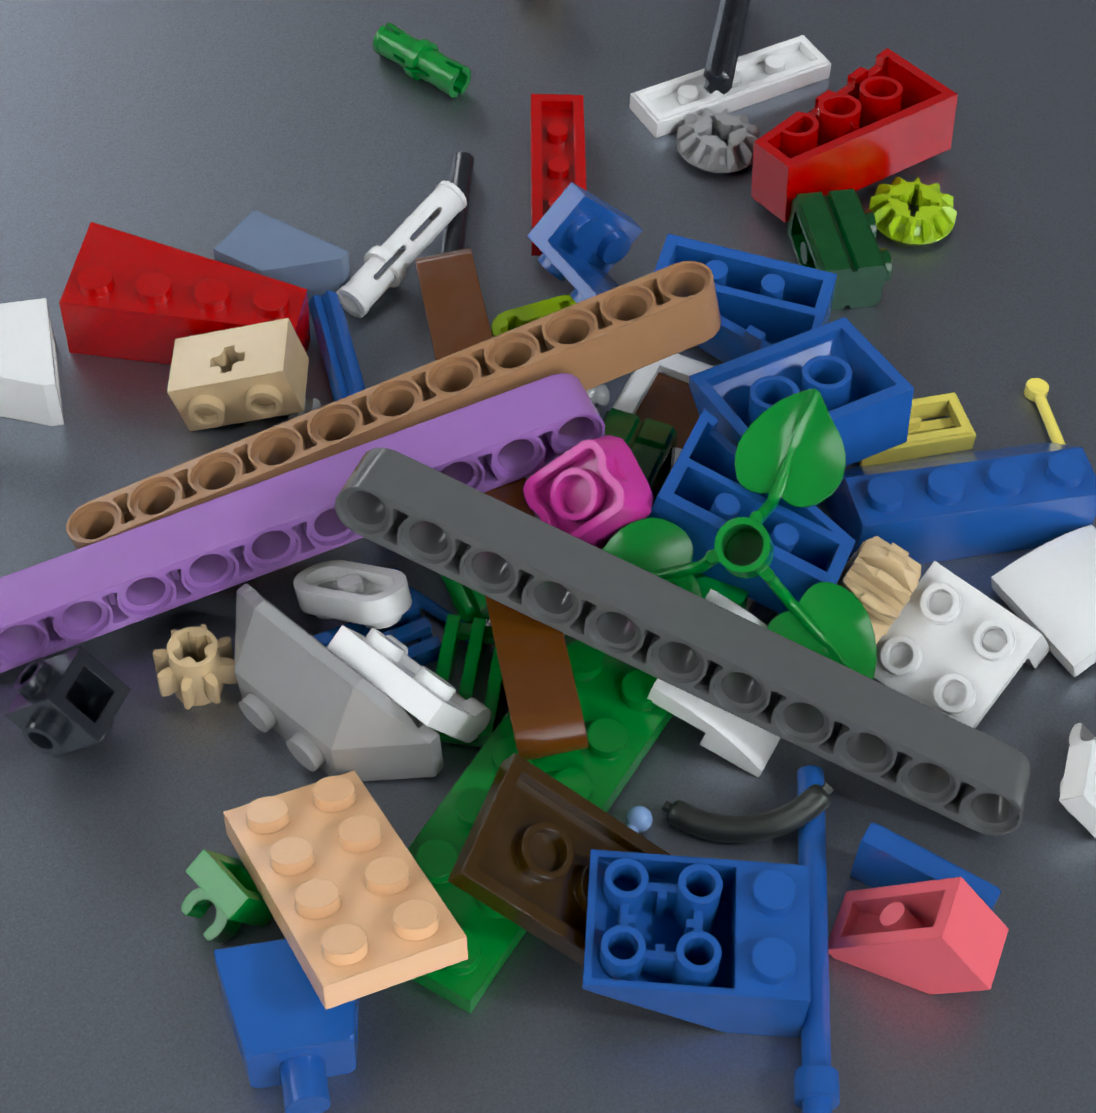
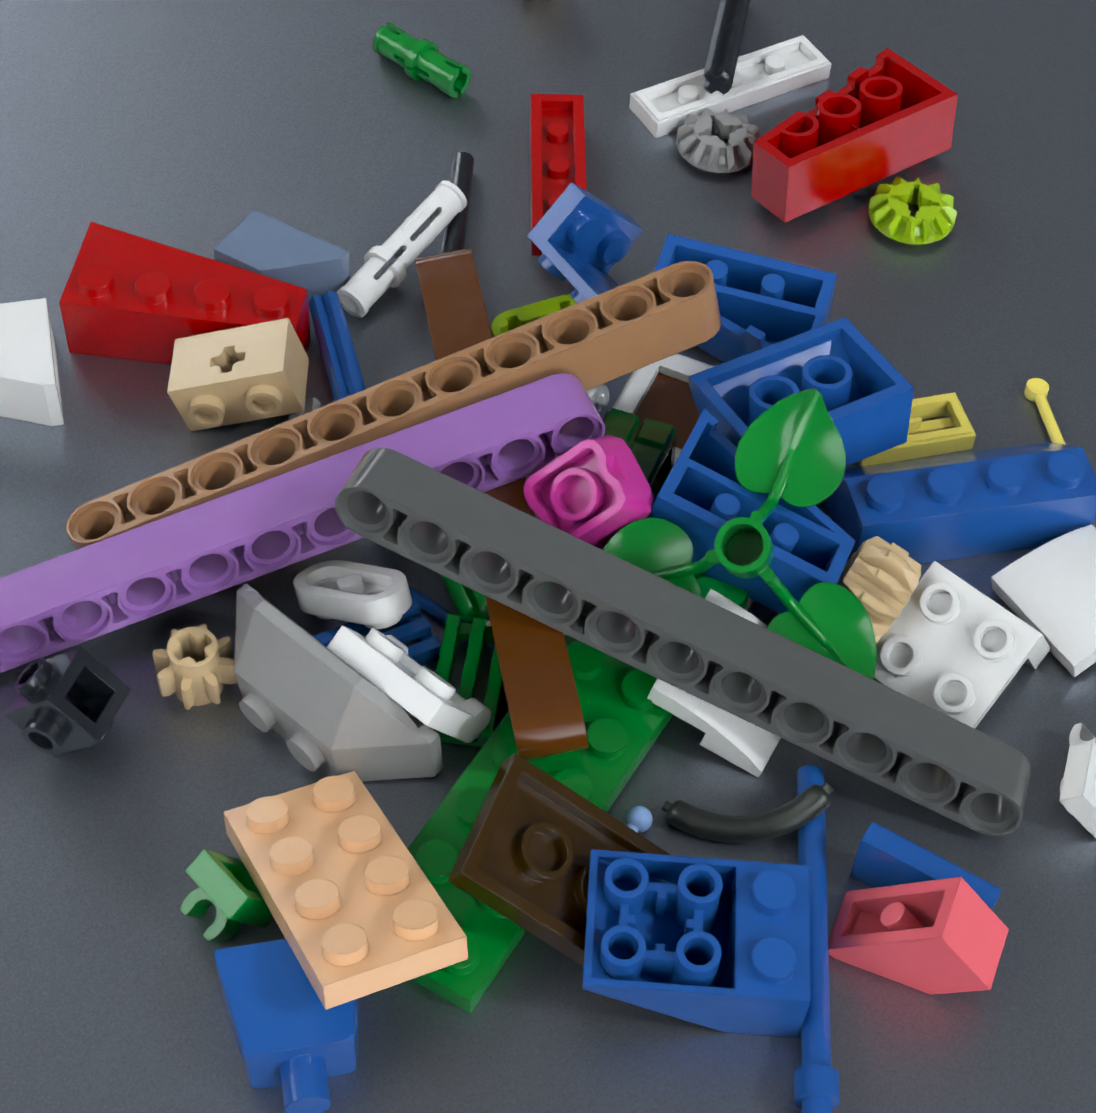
(840, 238): dark green brick -> none

